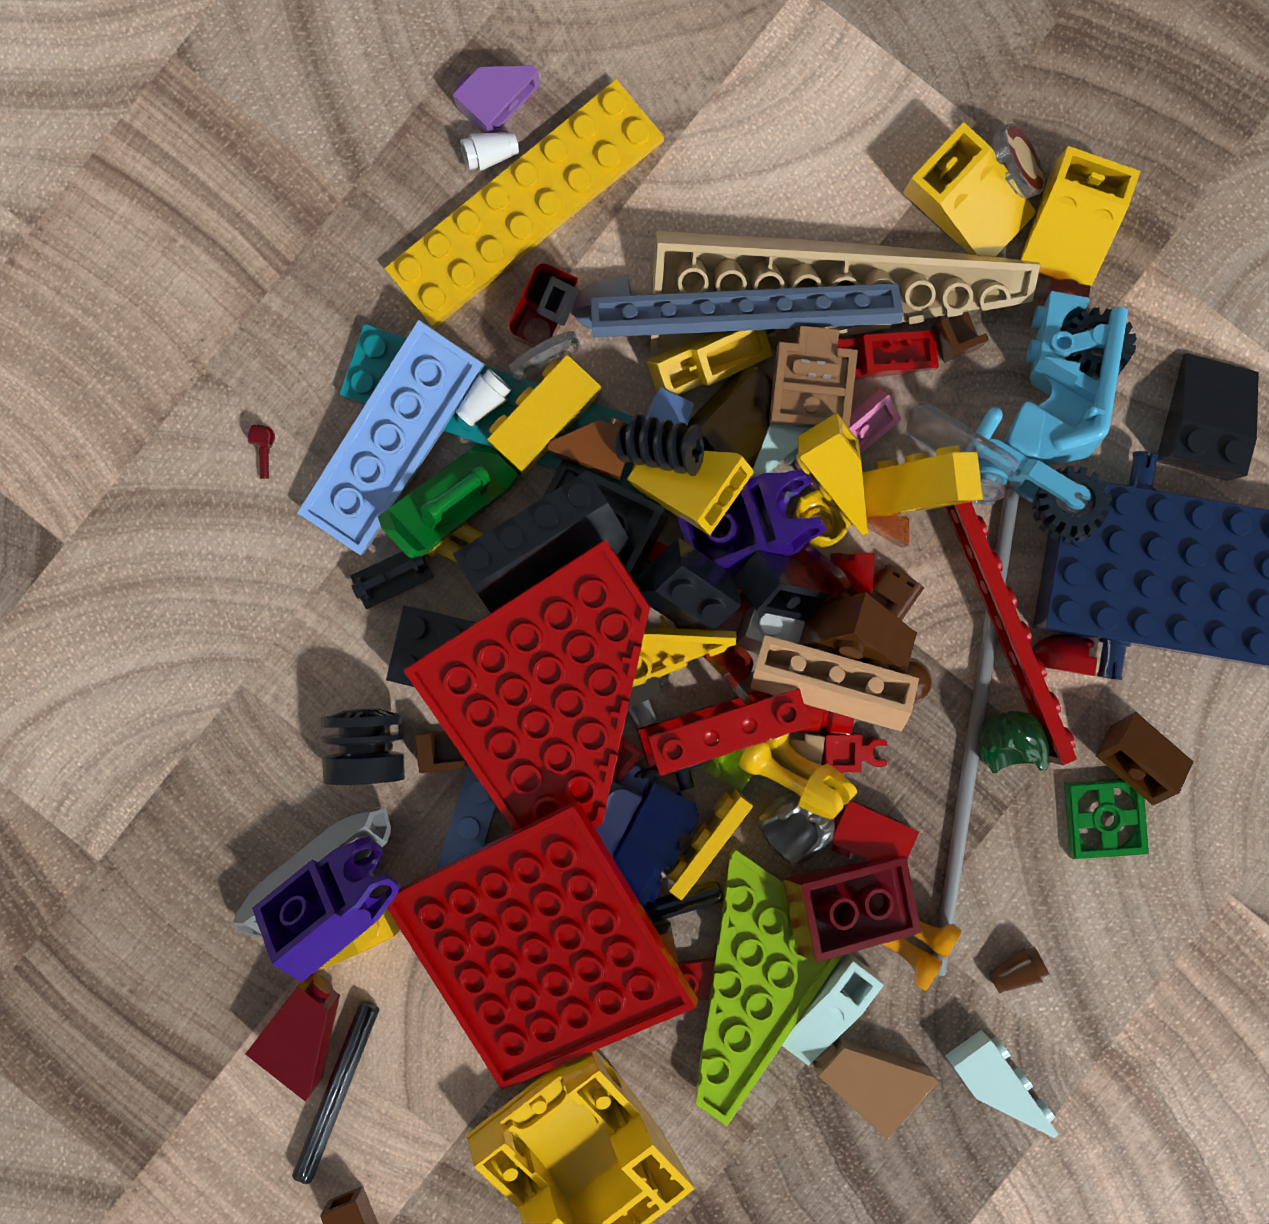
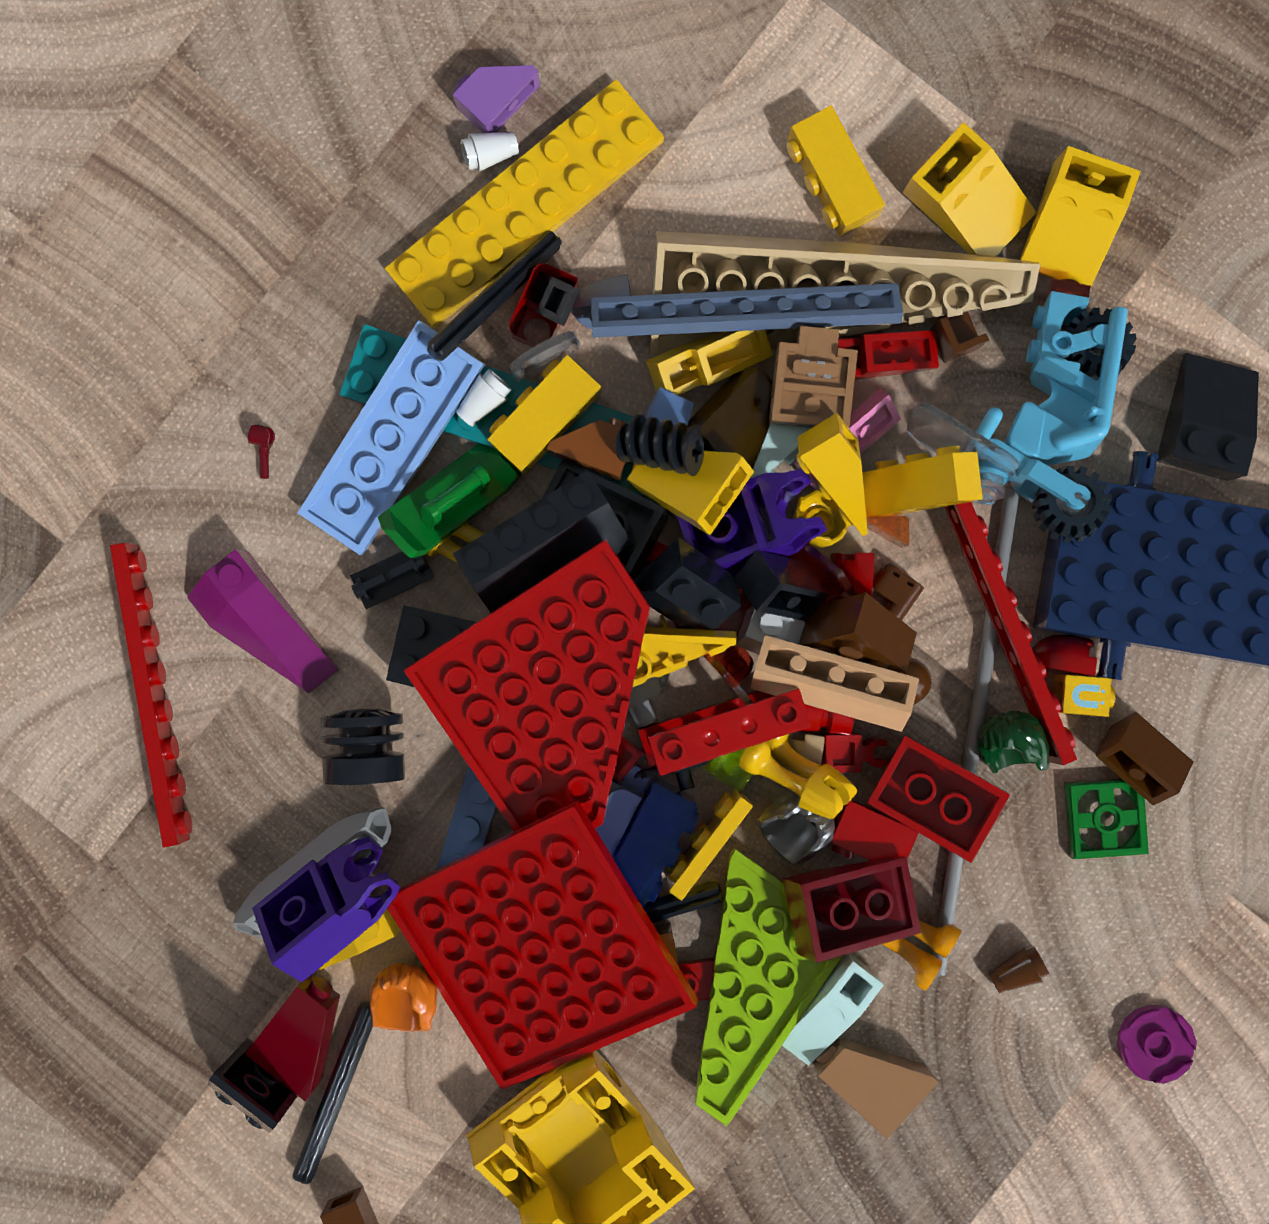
(153, 708): none -> red plate
(251, 1089): none -> black slope
(252, 613): none -> magenta wedge
(403, 998): none -> orange hair
(437, 752): reddish brown panel -> none
(493, 296): none -> black axle
(834, 171): none -> yellow brick
(938, 798): none -> red brick
(993, 1082): light aqua slope -> none
(1021, 159): tile -> none
(1084, 694): none -> yellow brick
(1156, 1043): none -> magenta tile

